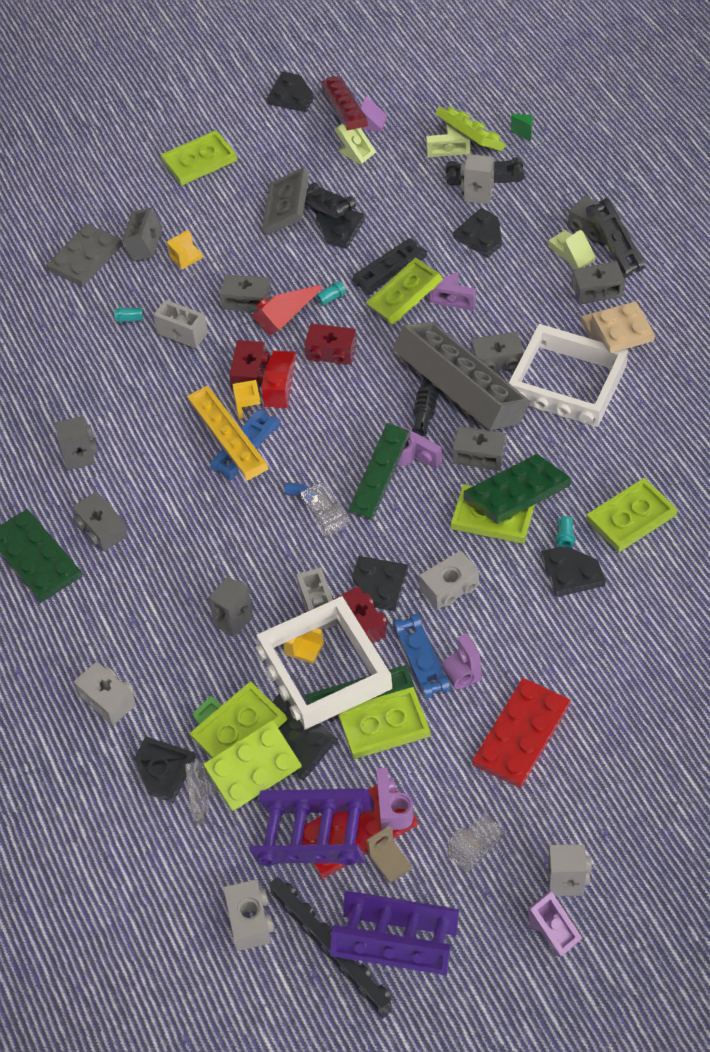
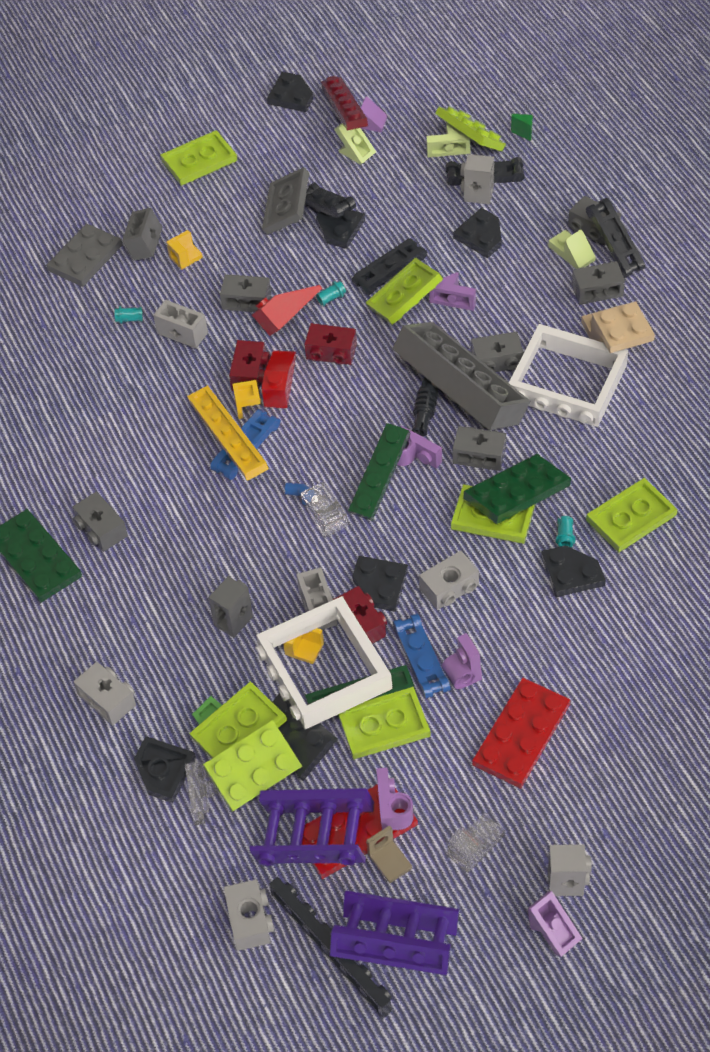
(75, 442): dark grey brick -> none

